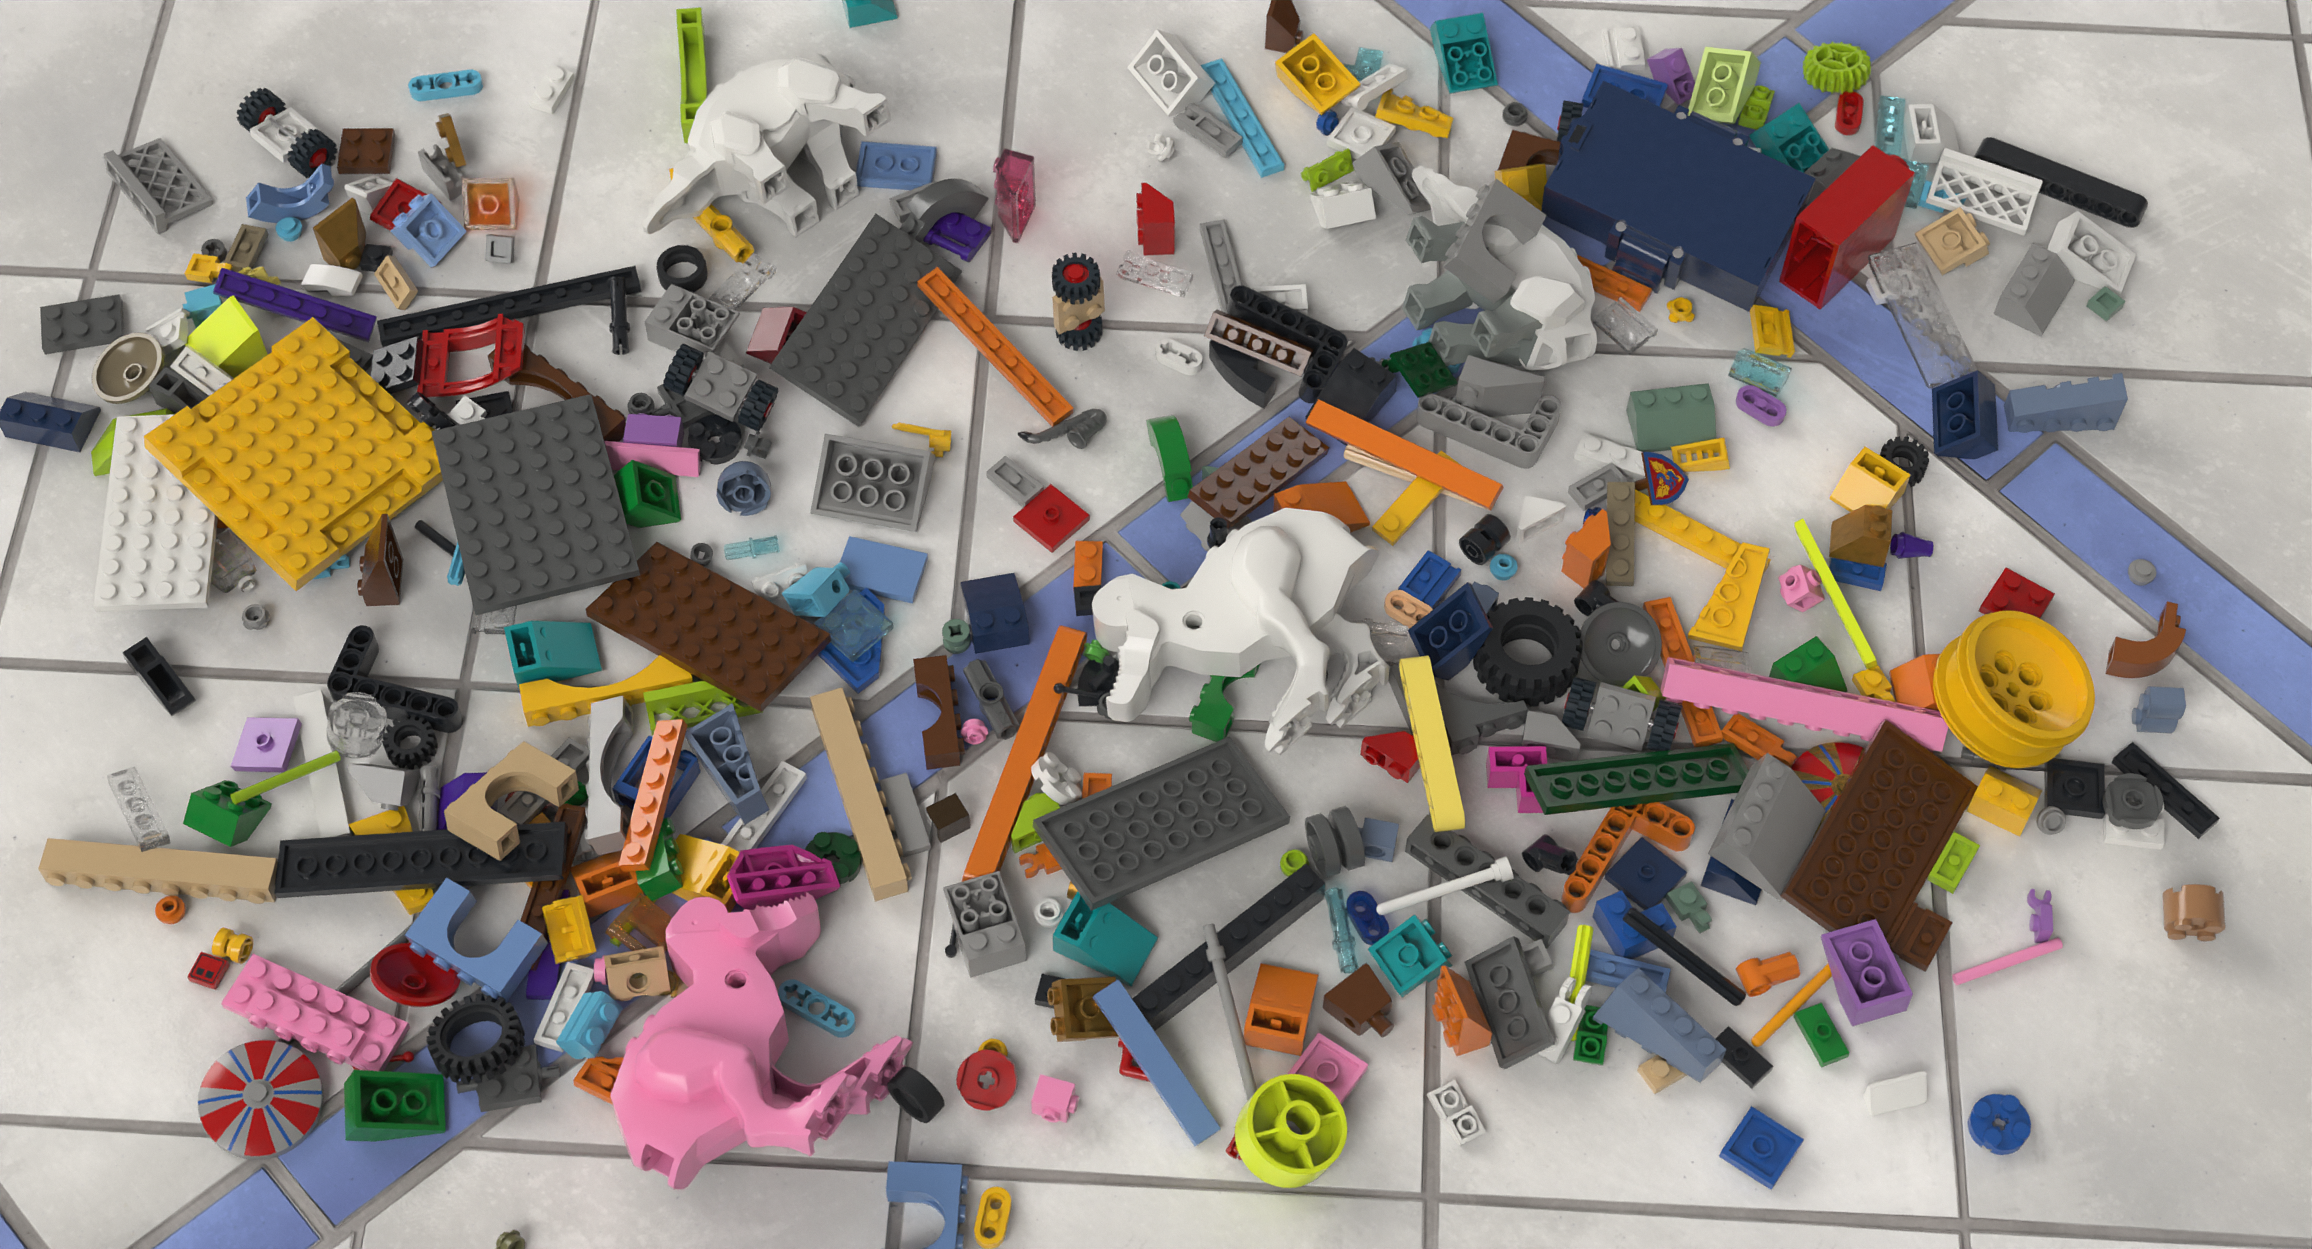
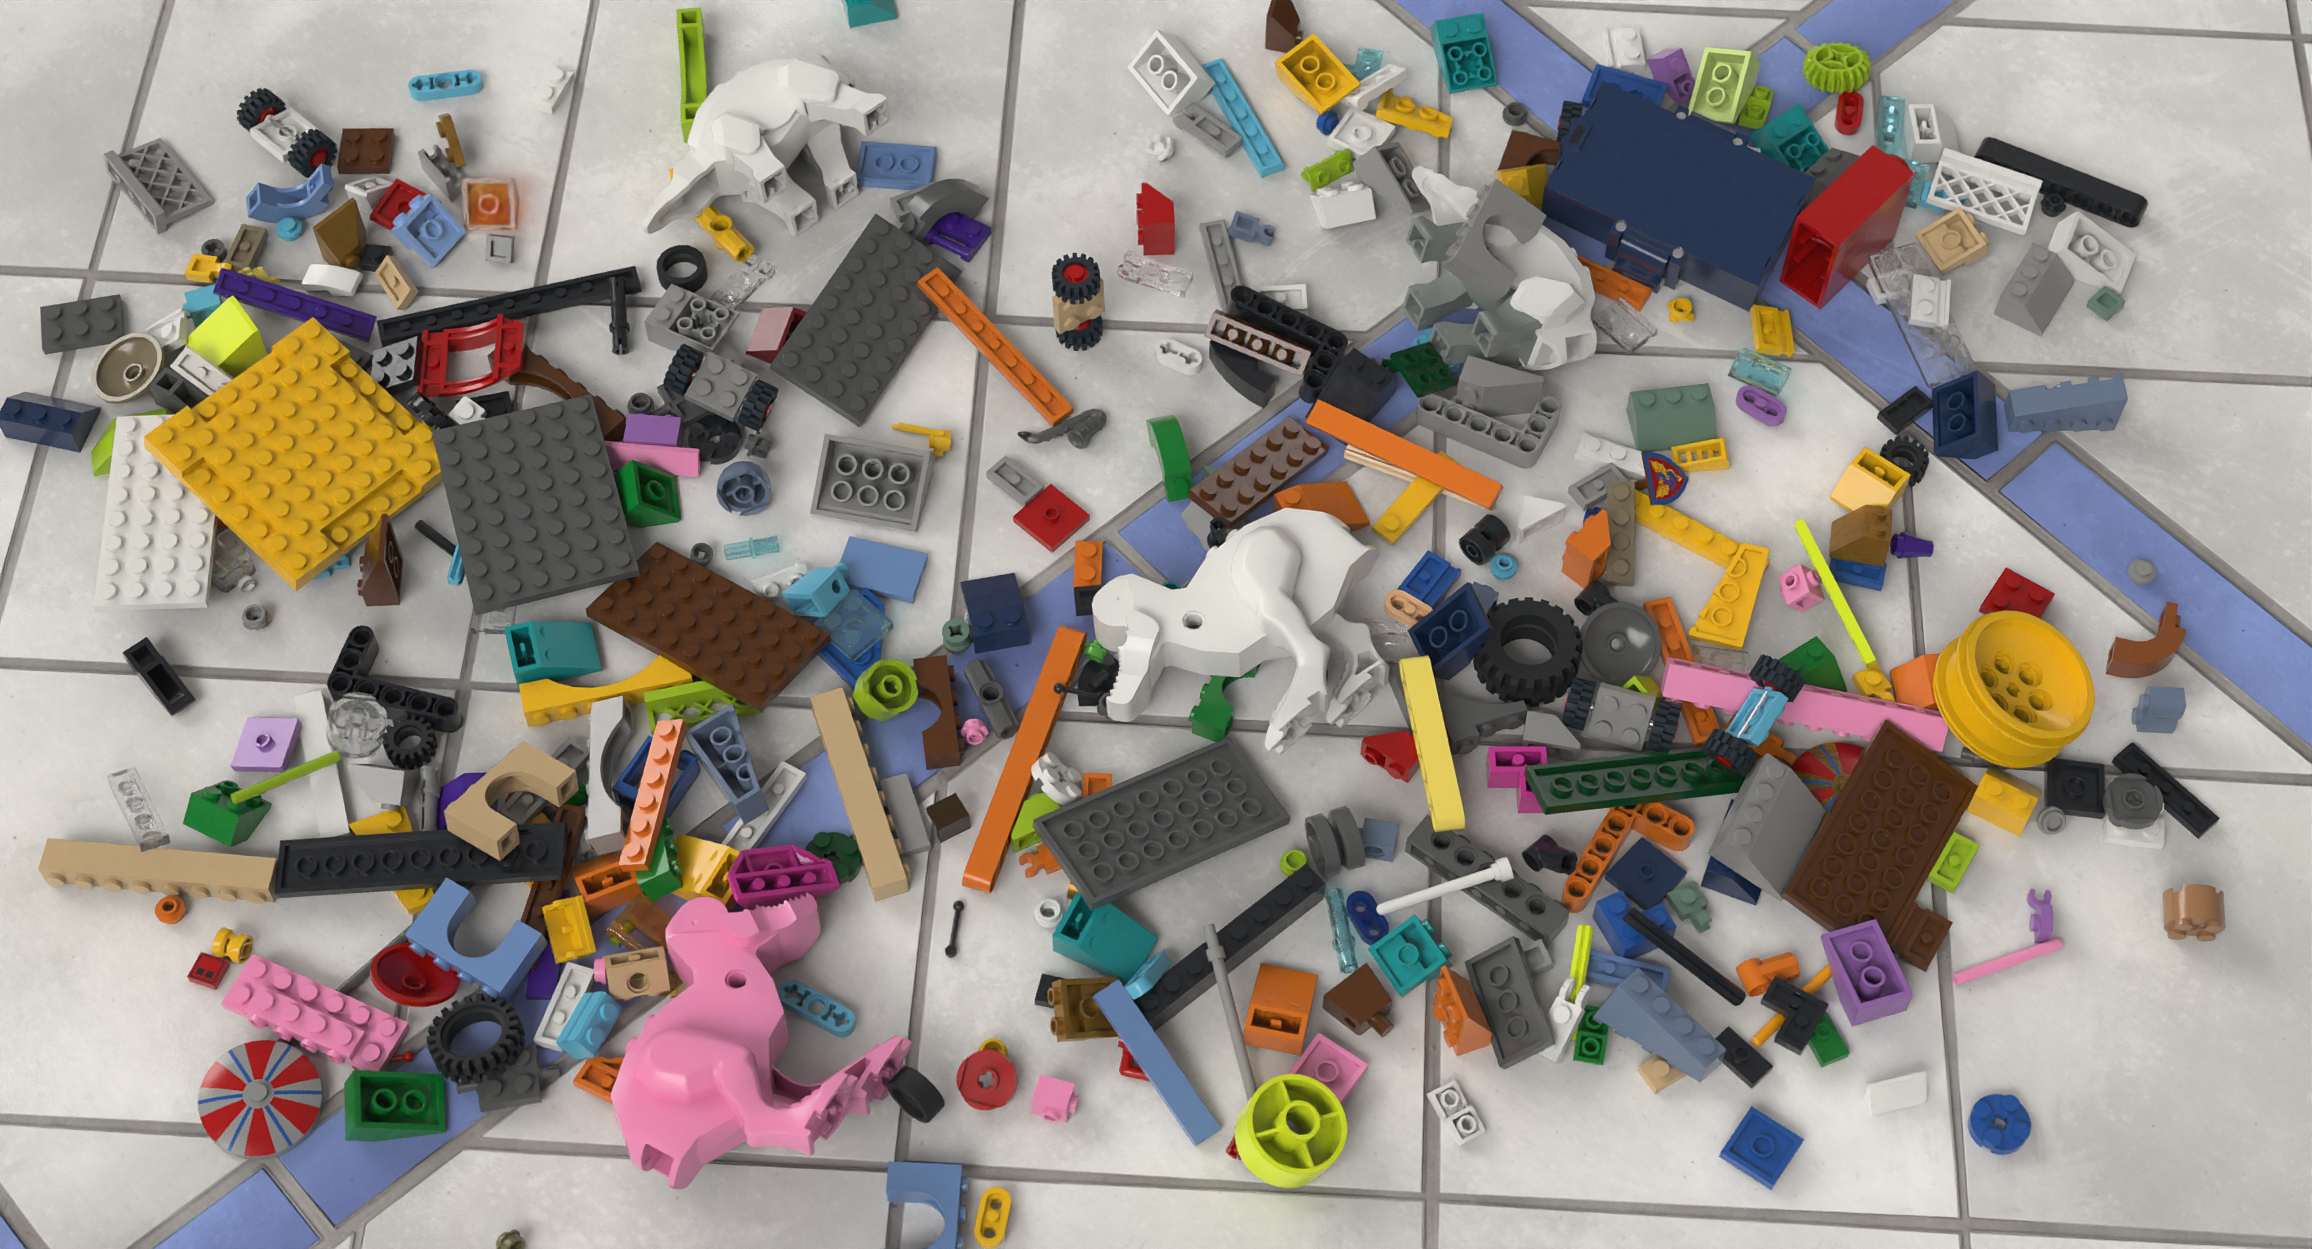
(884, 704): none -> lime brick
(985, 924): light grey slope -> none
(1015, 191): clear pink slope -> none
(1148, 974): none -> medium azure beam
(1247, 227): none -> sand blue plate
(1755, 716): none -> plate
(1801, 1011): none -> black plate
(1905, 410): none -> black plate
(1929, 302): none -> white plate
(2052, 205): none -> black plate

